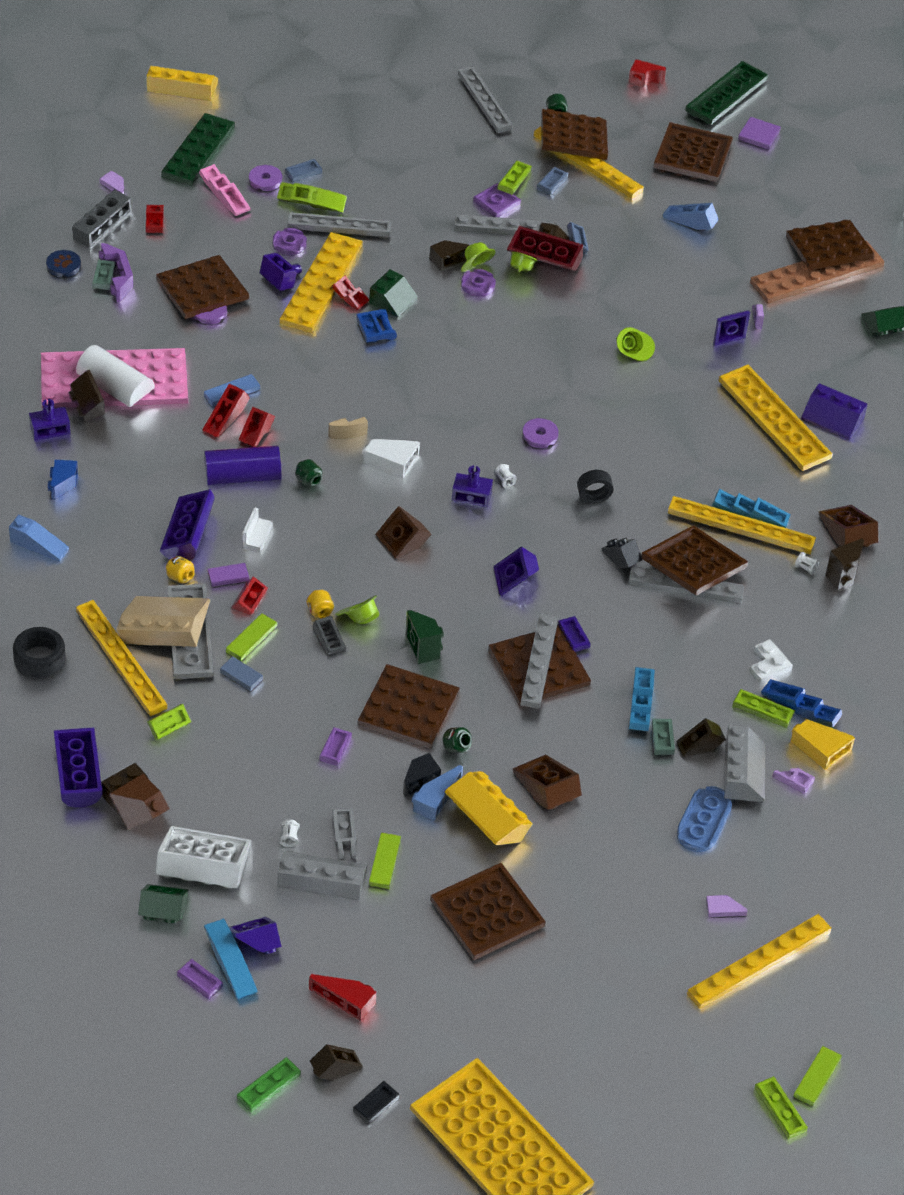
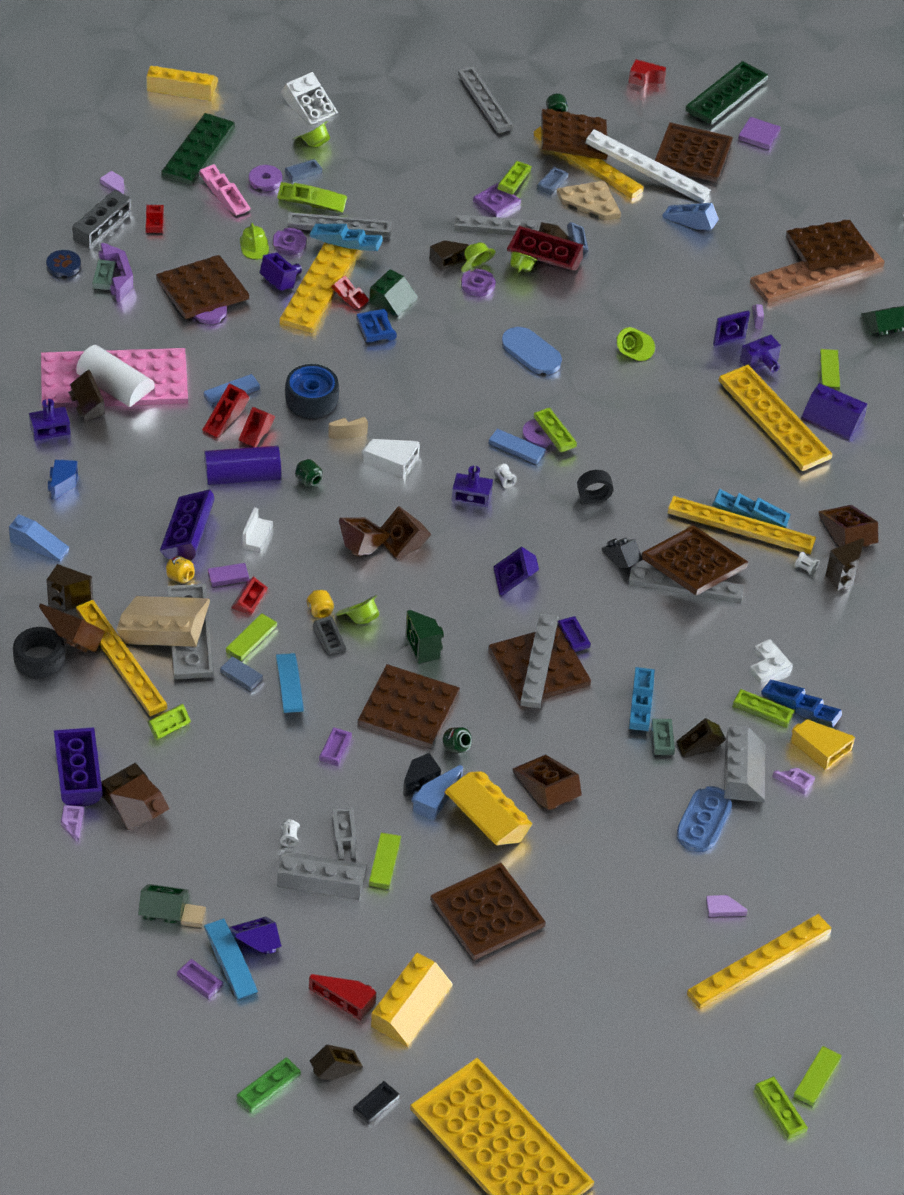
(68, 588): none -> dark brown slope
(72, 820): none -> lavender tile
(73, 629): none -> reddish brown slope
(193, 915): none -> tan tile
(203, 857): white slope -> none
(254, 242): none -> lime piece
(289, 683): none -> dark azure slope
(308, 99): none -> white slope
(312, 391): none -> wheel
(317, 136): none -> lime piece
(348, 238): none -> dark azure slope
(362, 535): none -> reddish brown slope
(411, 1000): none -> yellow slope
(517, 446): none -> medium blue tile
(531, 350): none -> medium blue tile
(555, 429): none -> lime tile
(591, 198): none -> tan plate
(648, 166): none -> white plate
(761, 353): none -> dark purple brick
(830, 368): none -> lime tile

